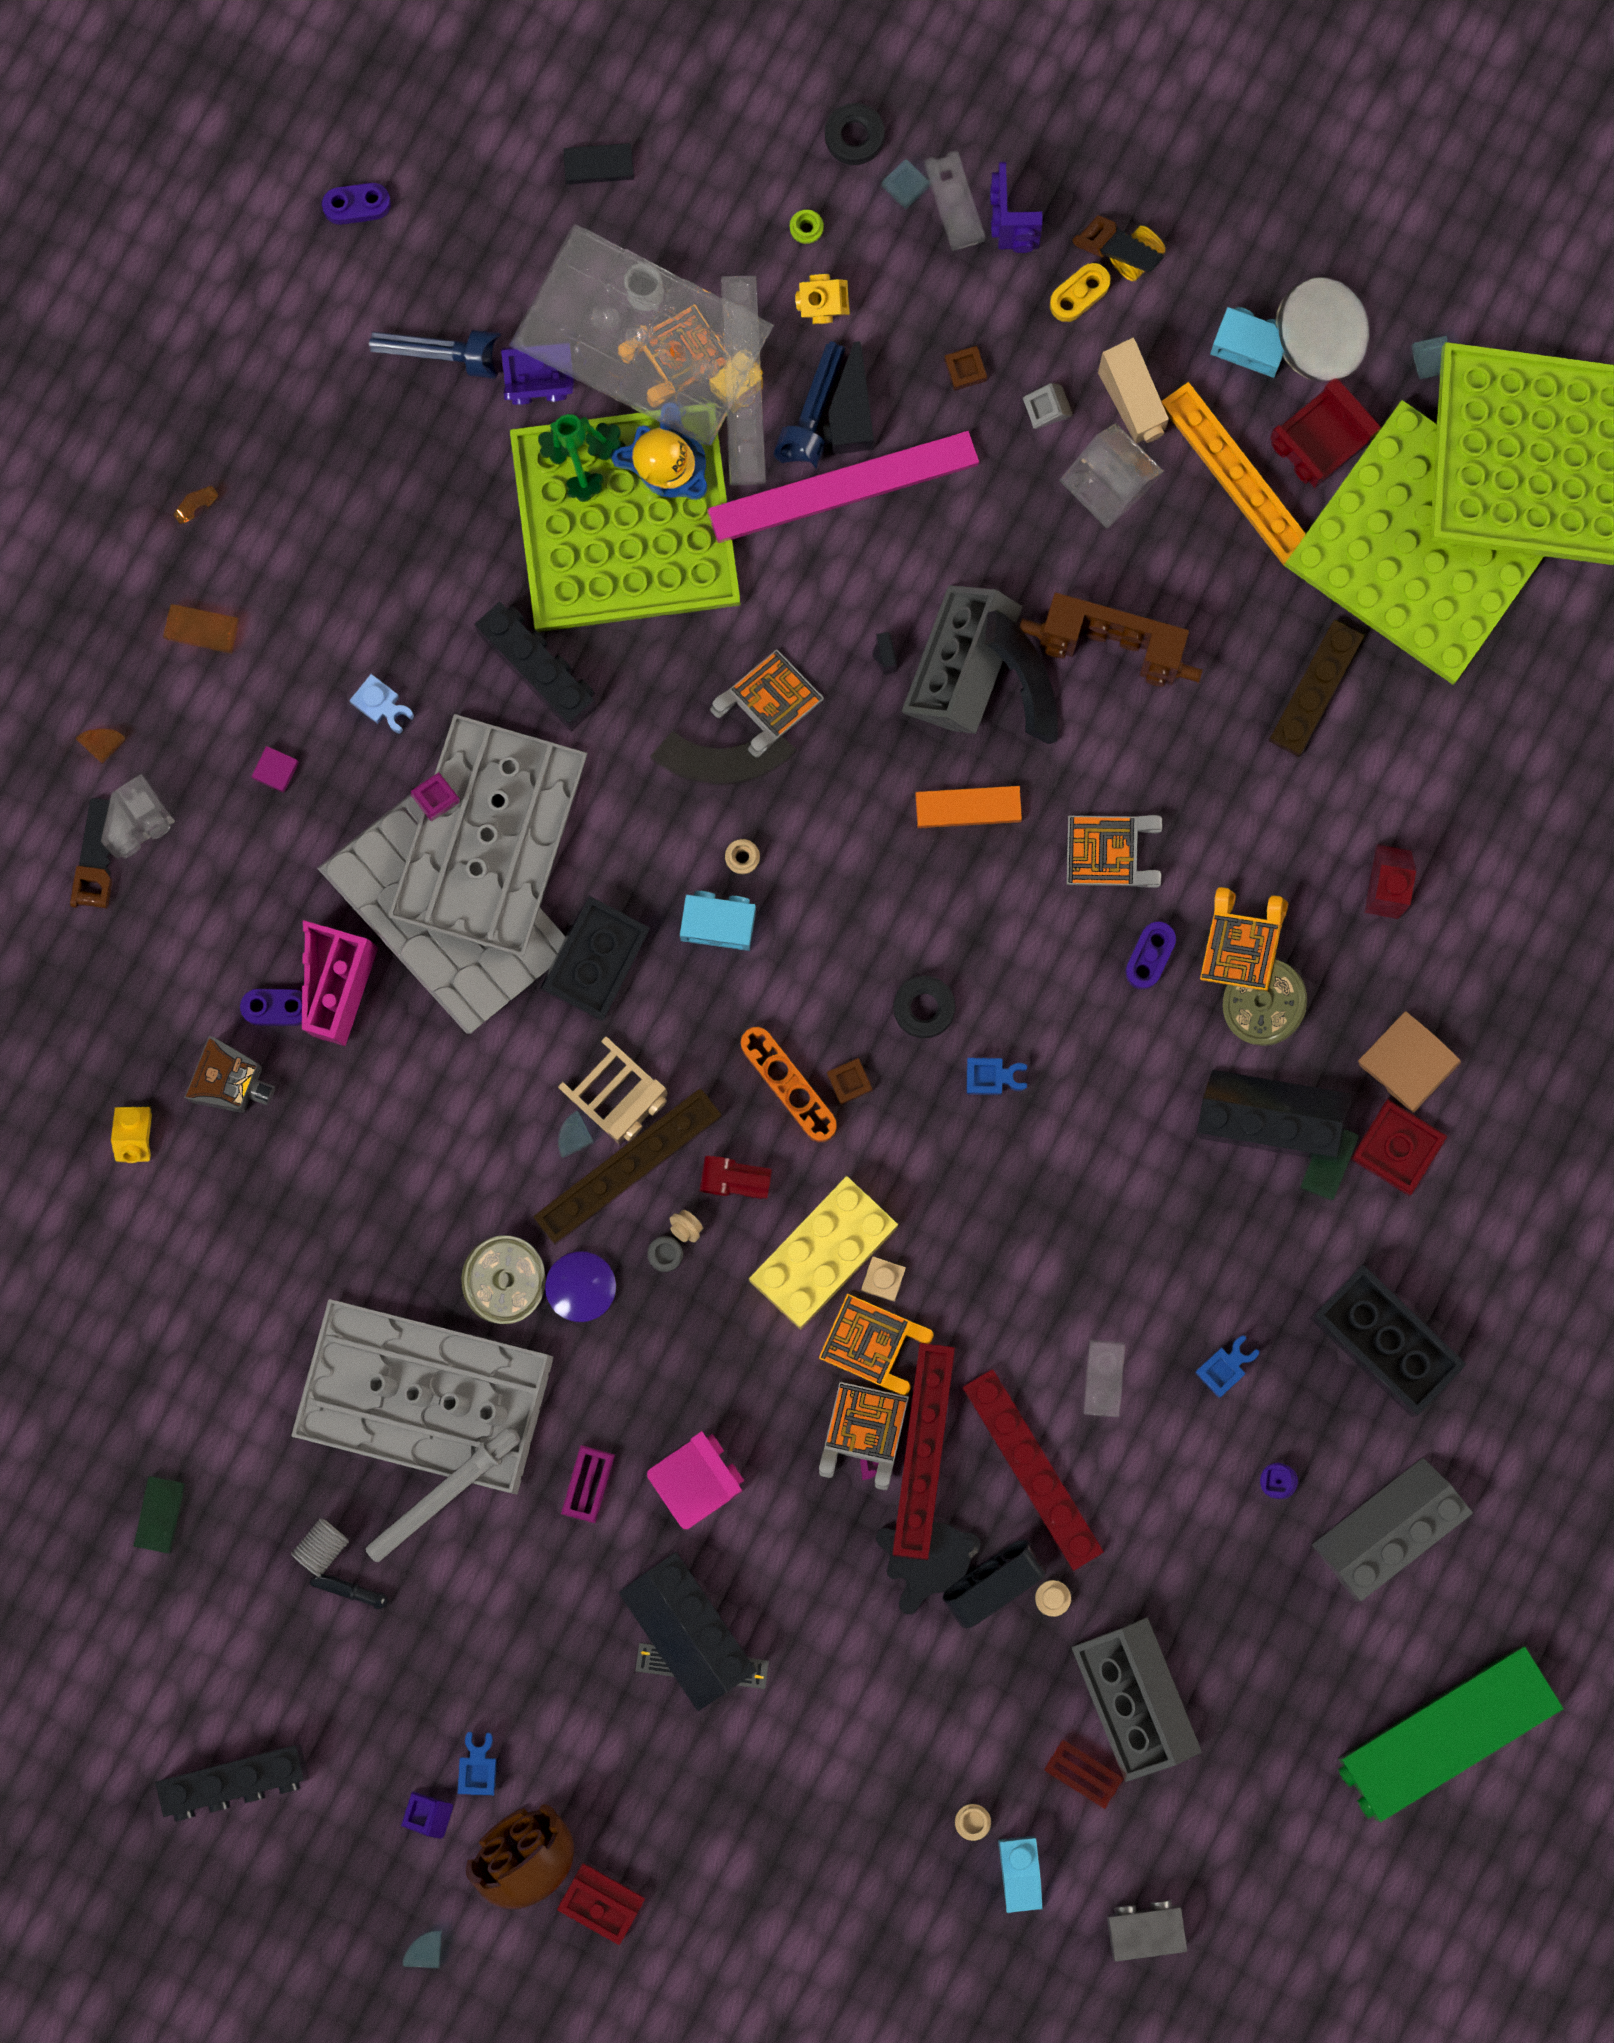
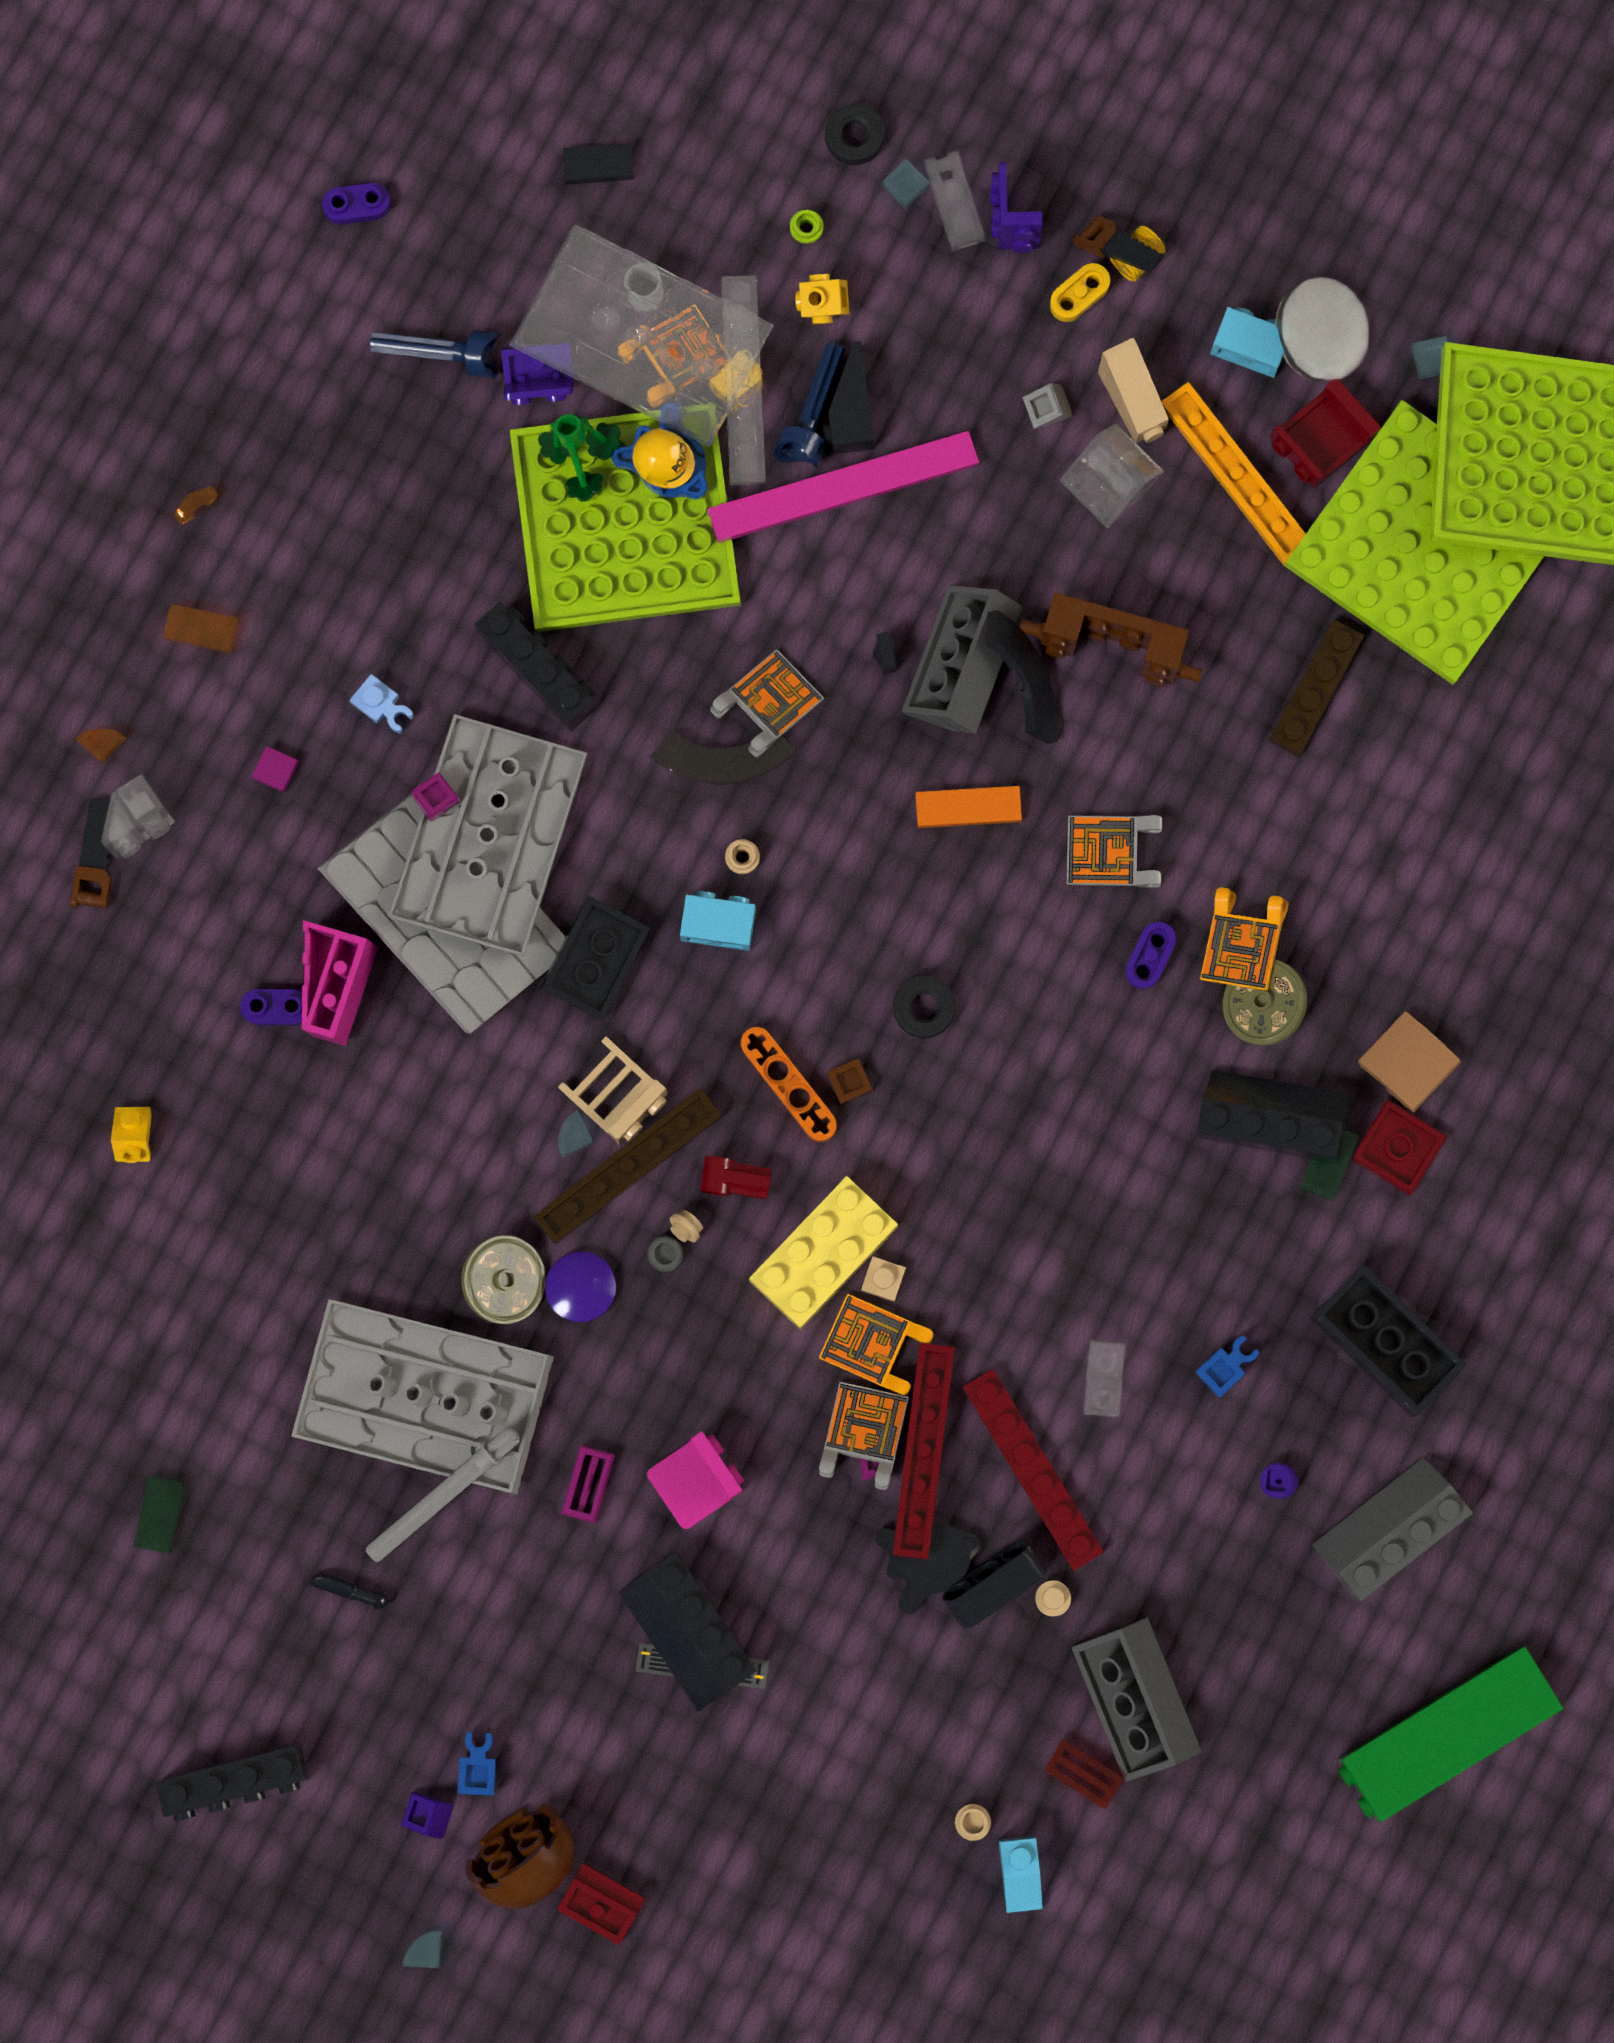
(227, 1079): torso -> none
(320, 1547): light grey piece -> none
(965, 368): reddish brown tile -> none
(987, 1076): blue plate -> none
(1146, 1931): flat silver brick -> none
(1391, 882): dark red slope -> none

